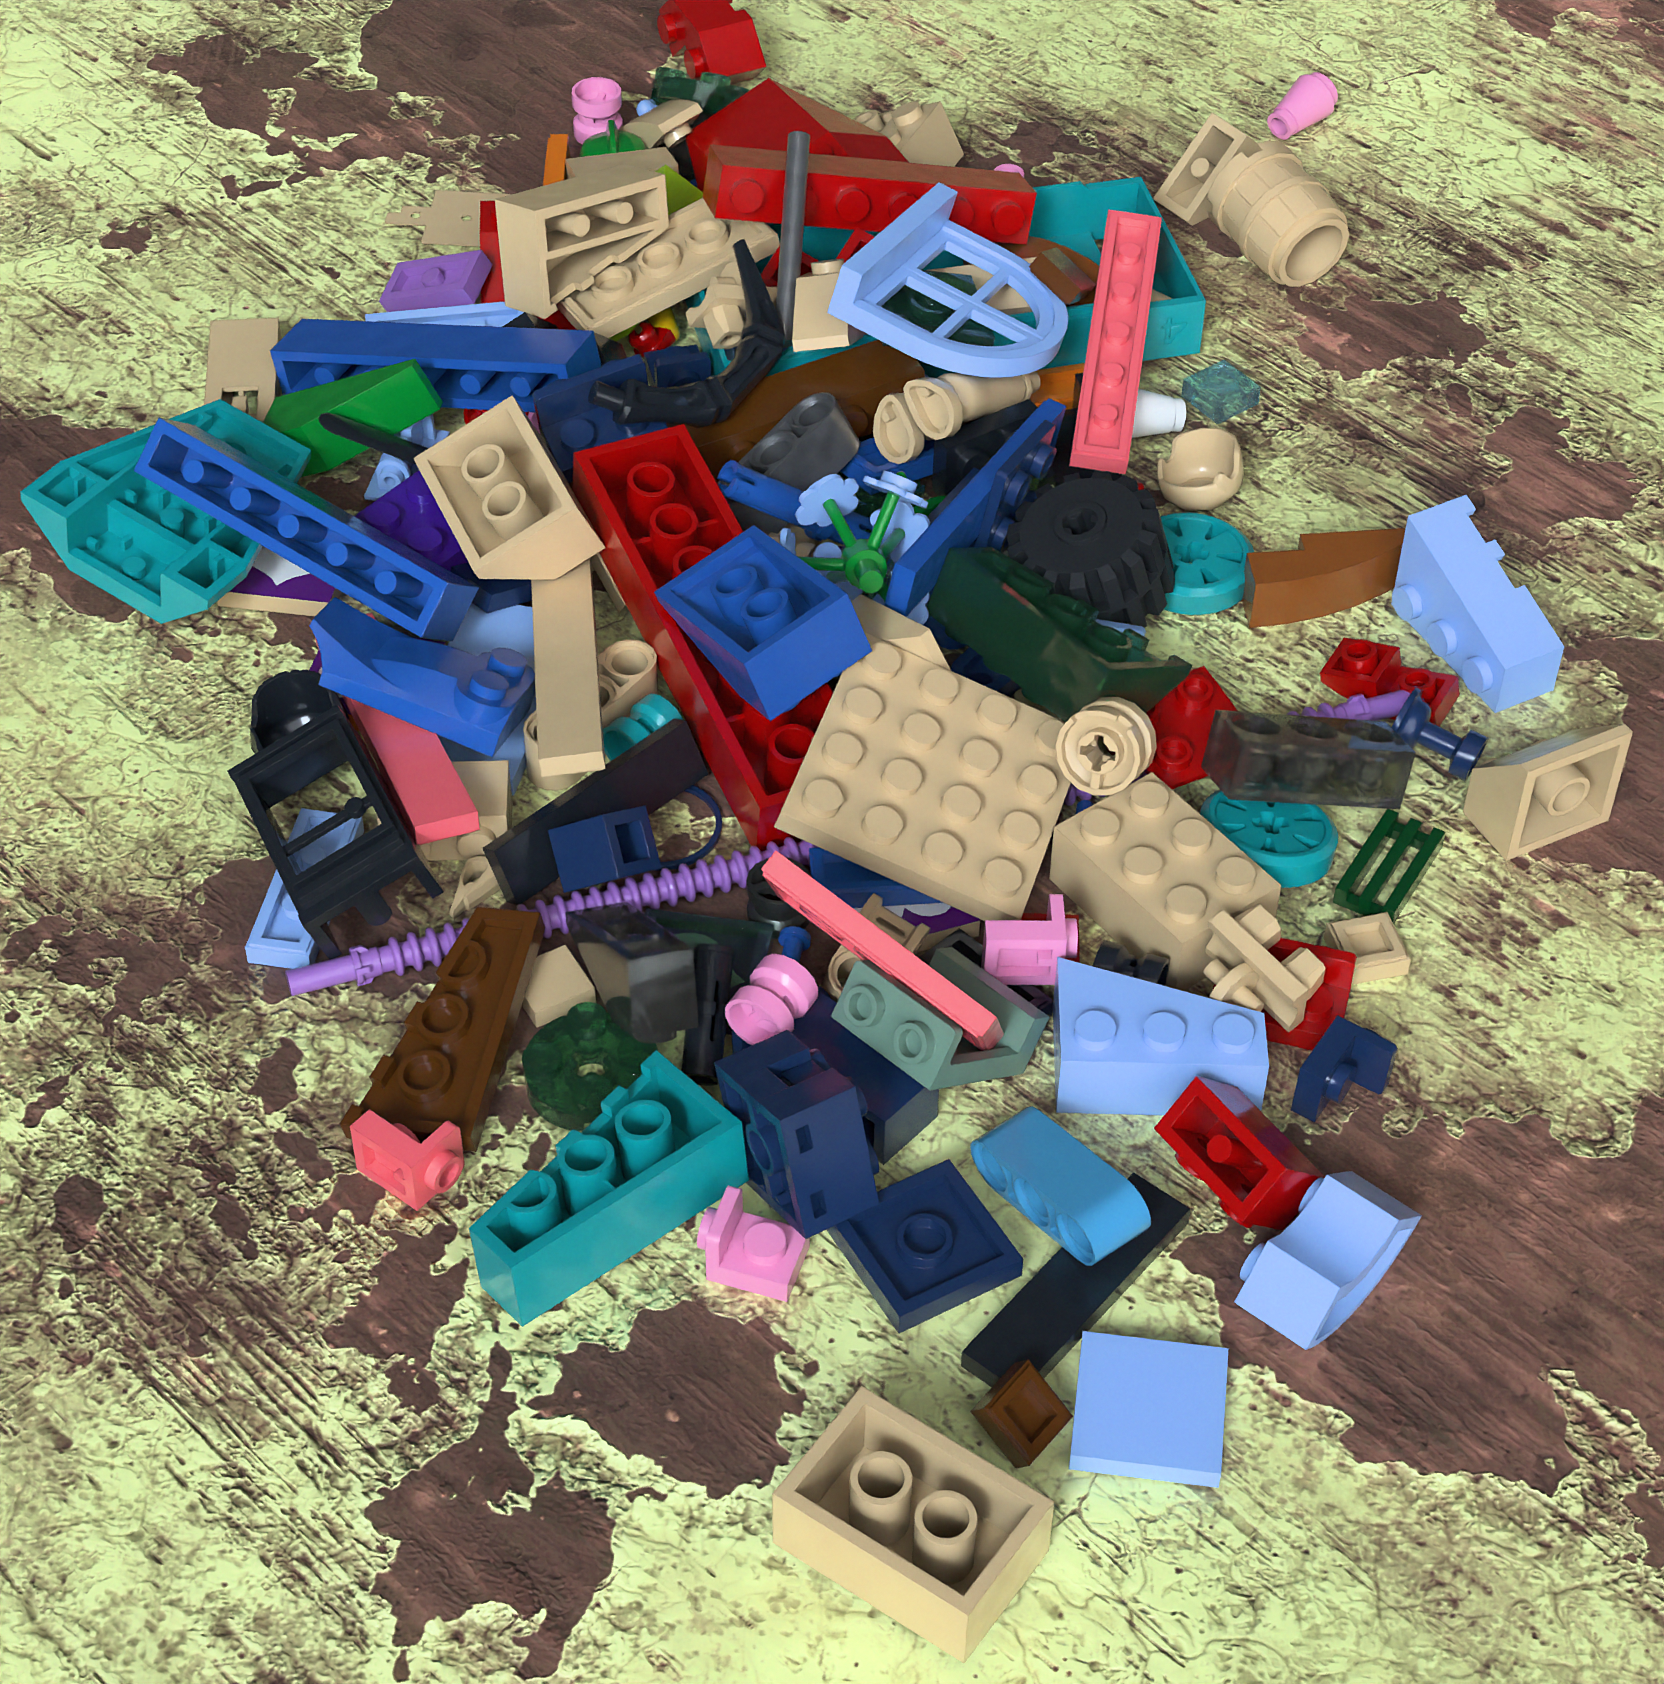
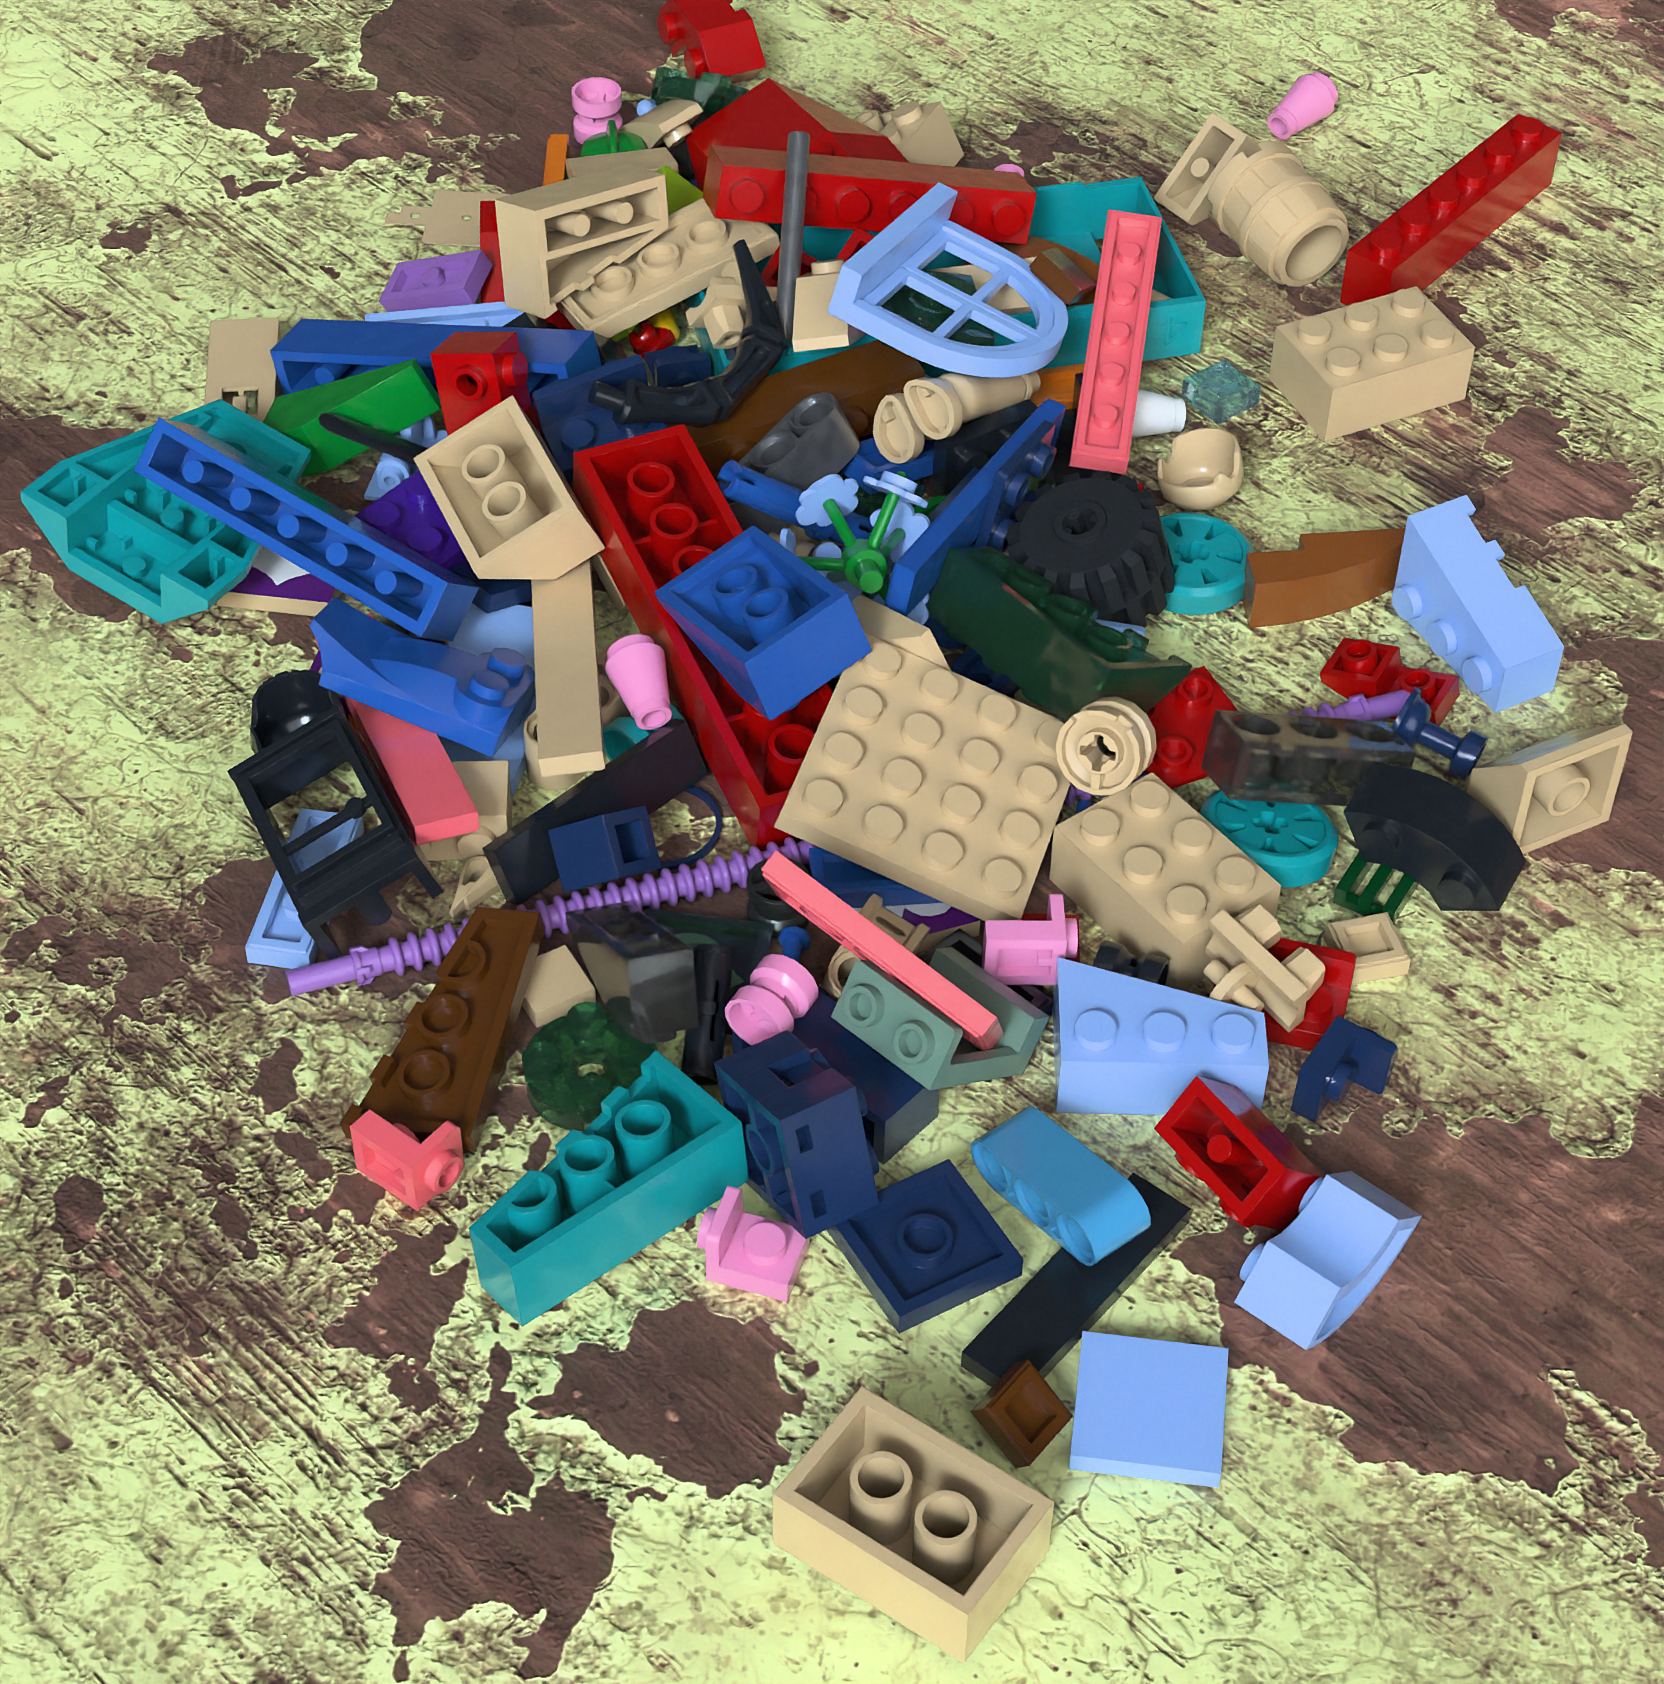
(478, 373): none -> red brick
(640, 678): none -> bright pink cone
(1370, 363): none -> tan brick
(1434, 837): none -> black brick
(1453, 212): none -> red brick

